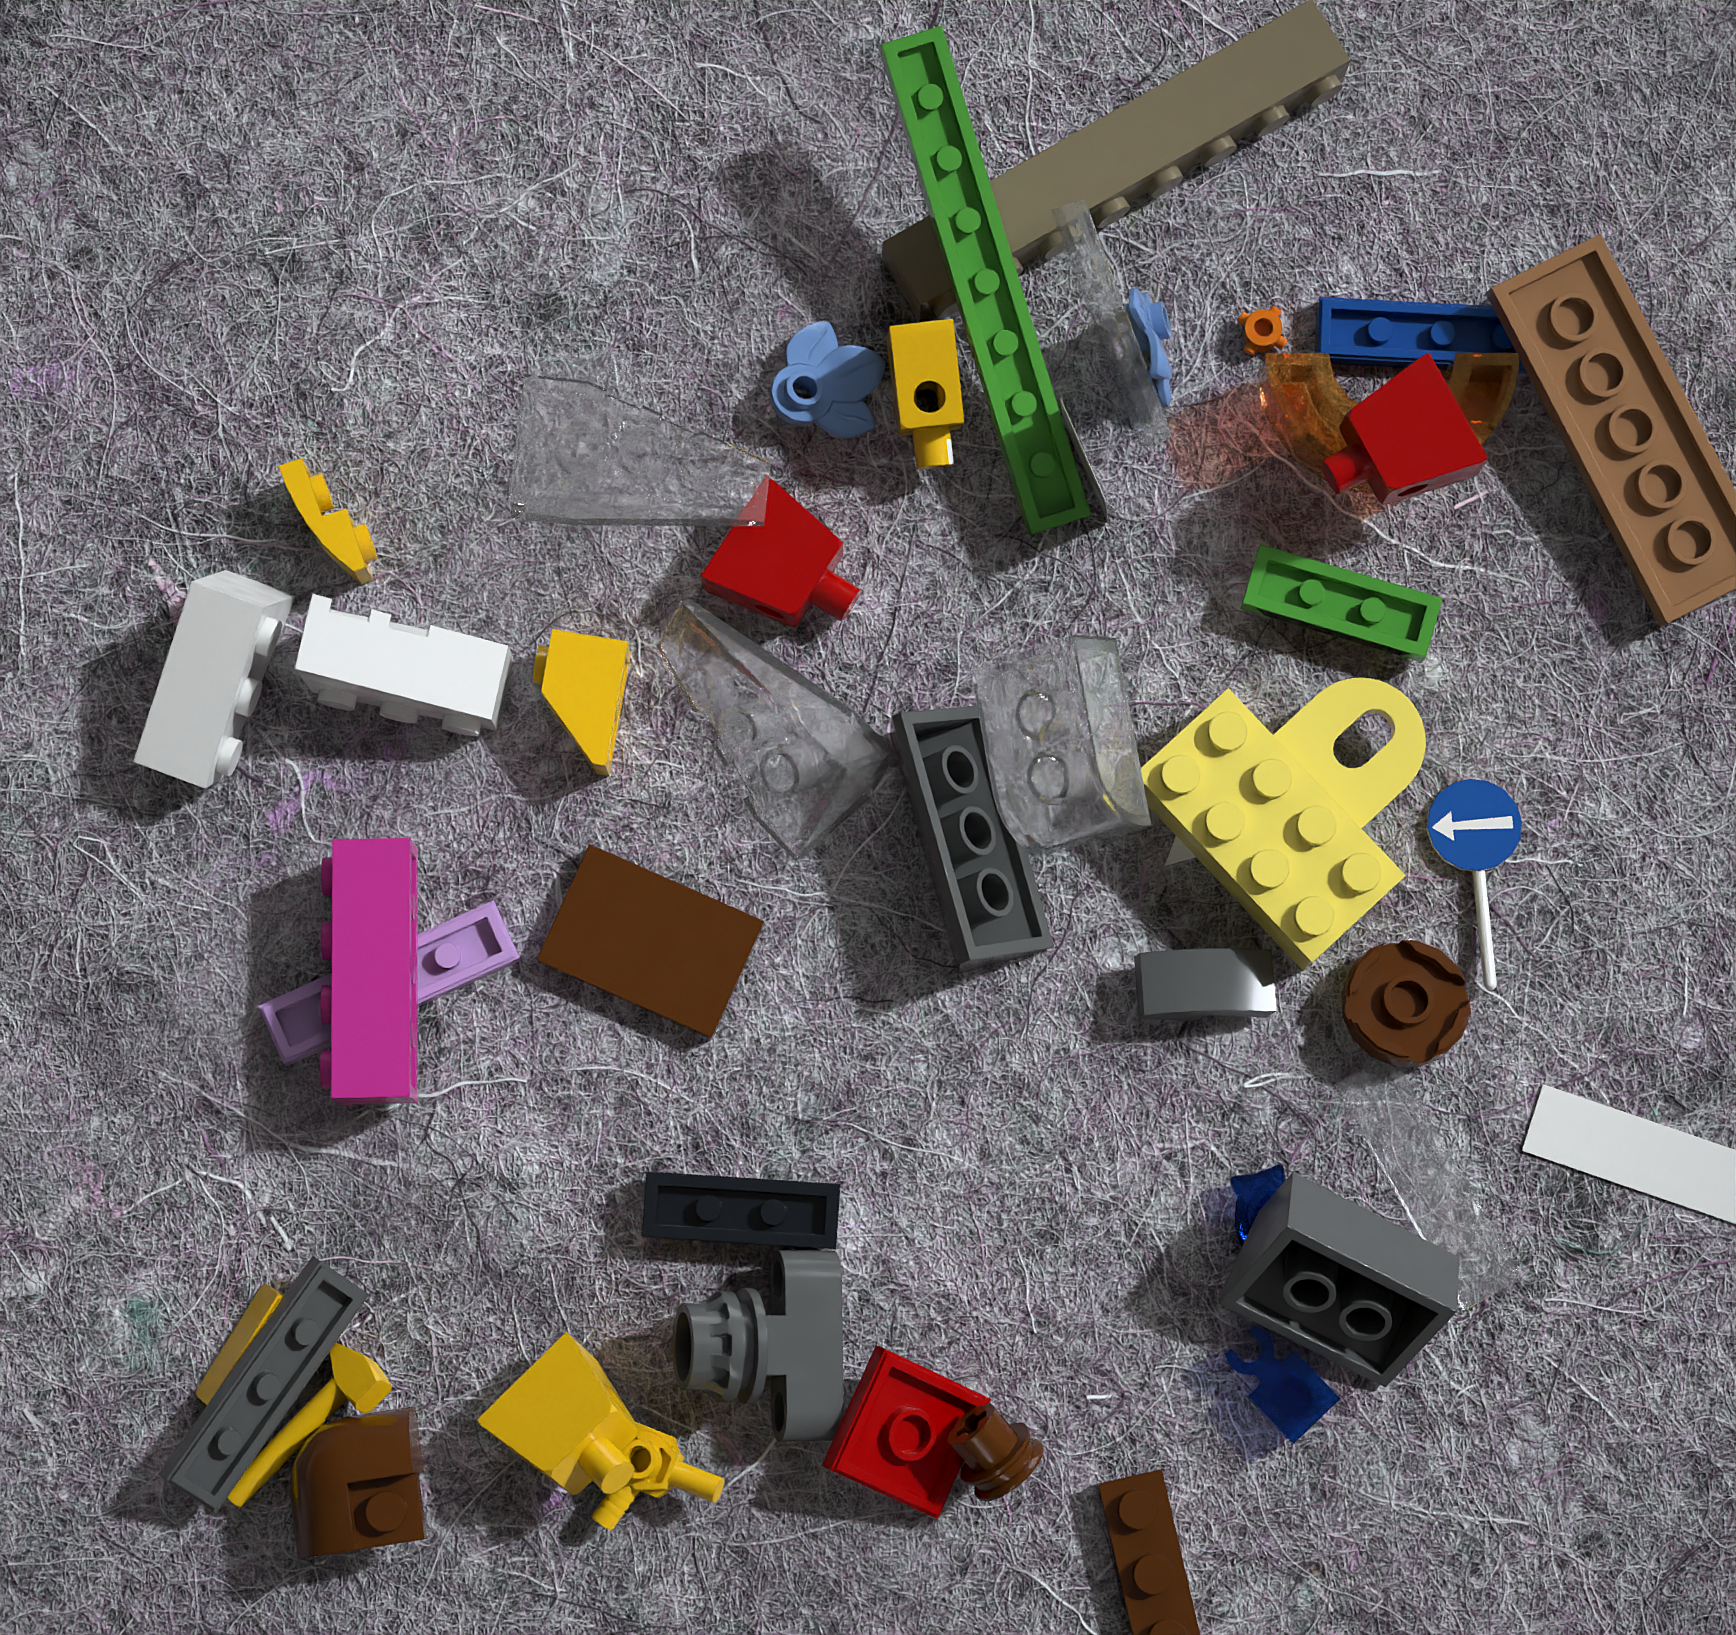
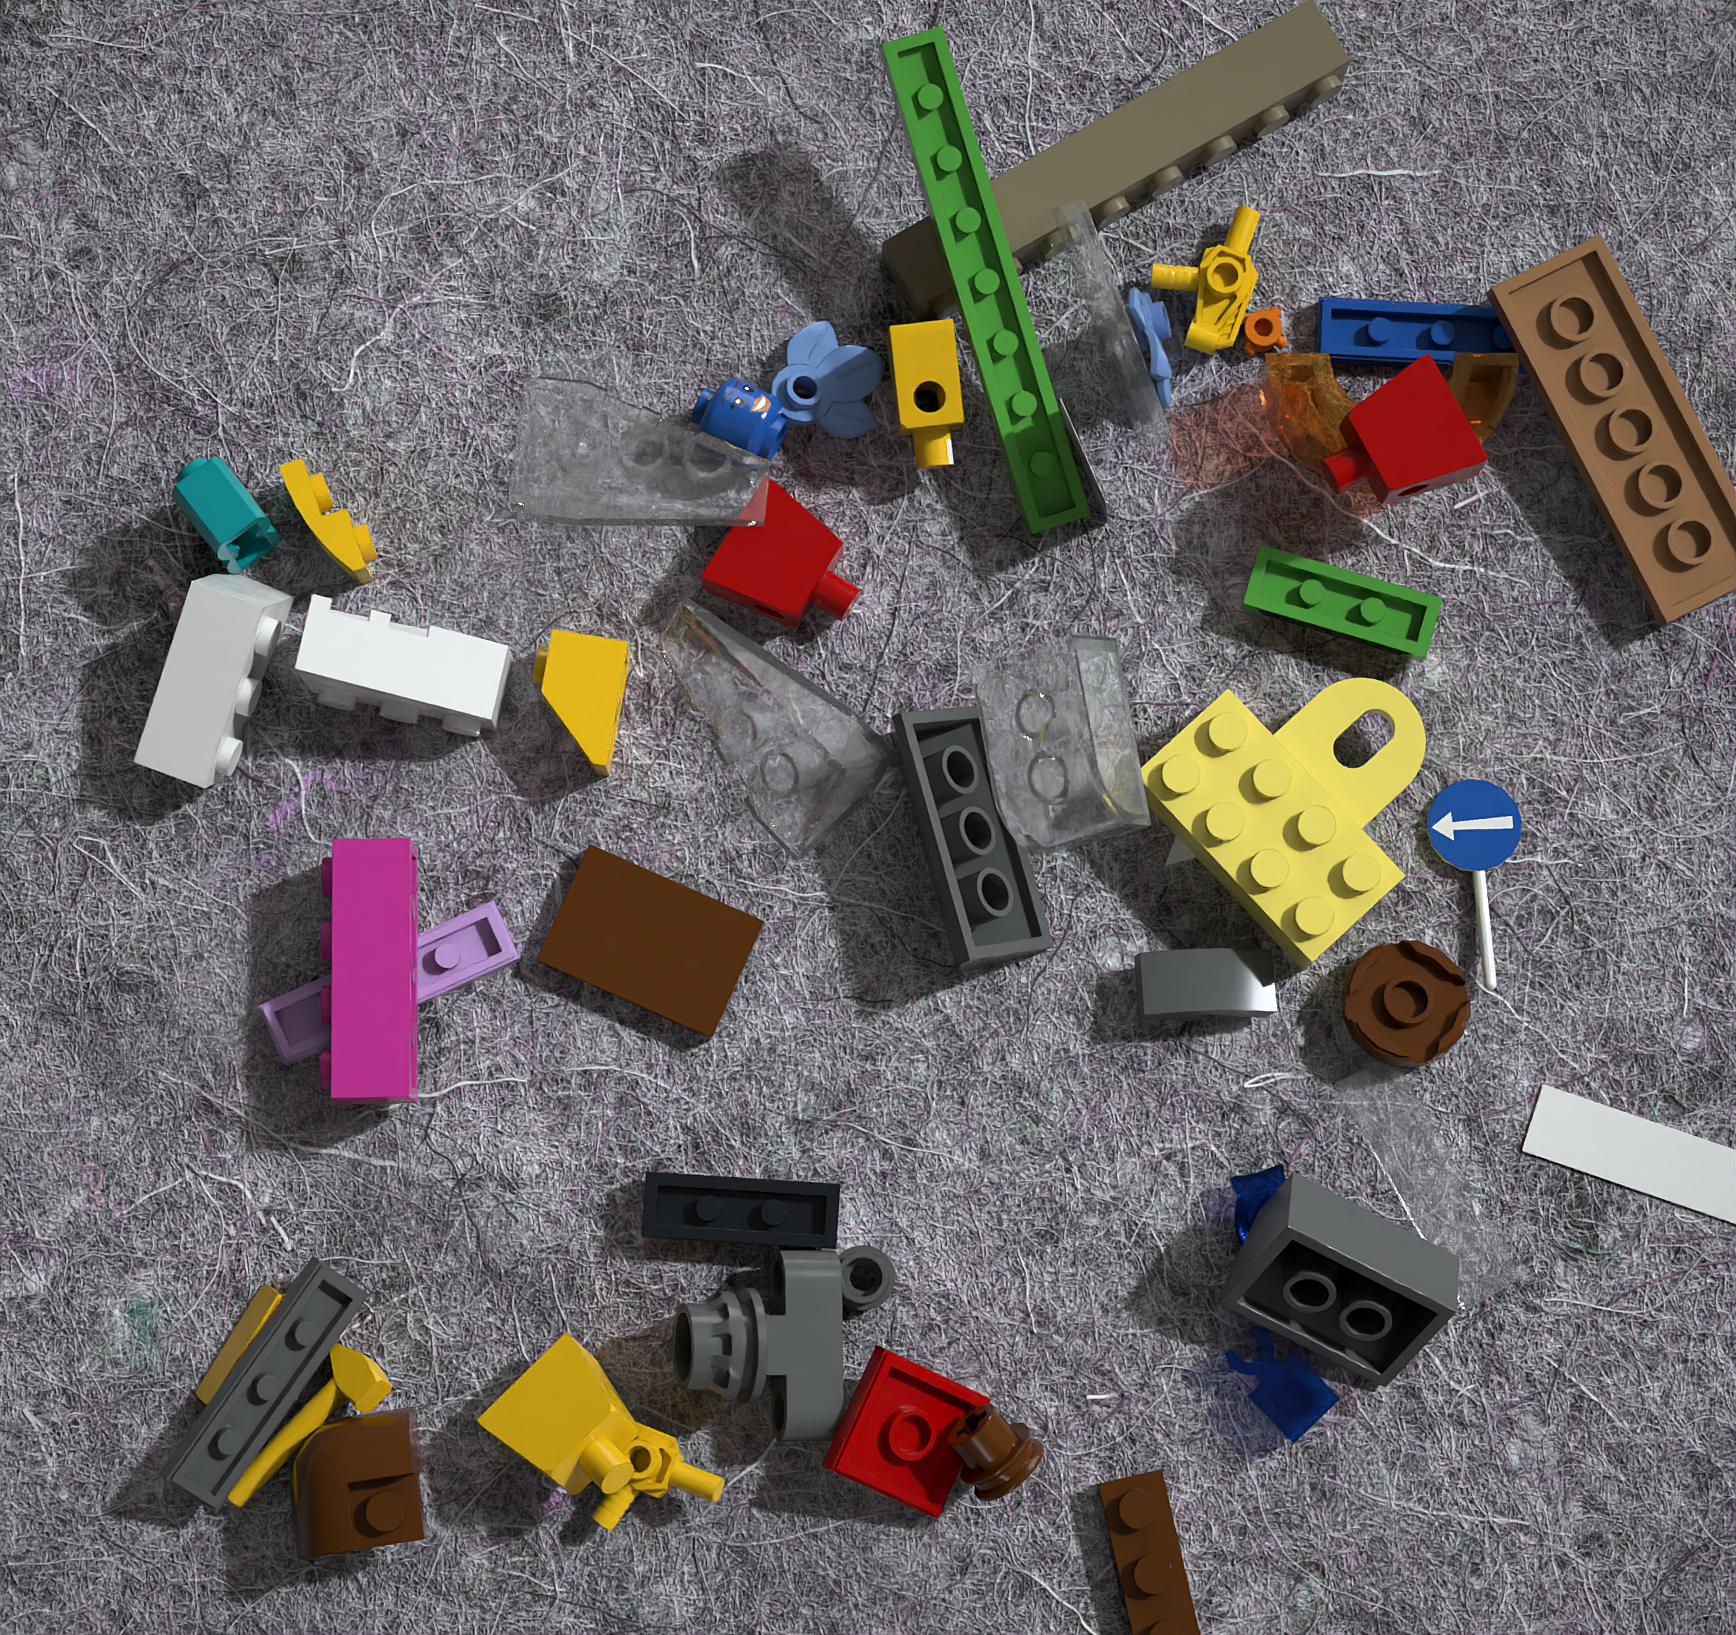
(224, 513): none -> teal brick
(742, 417): none -> blue head
(884, 1273): none -> dark grey plate
(1221, 285): none -> yellow piece

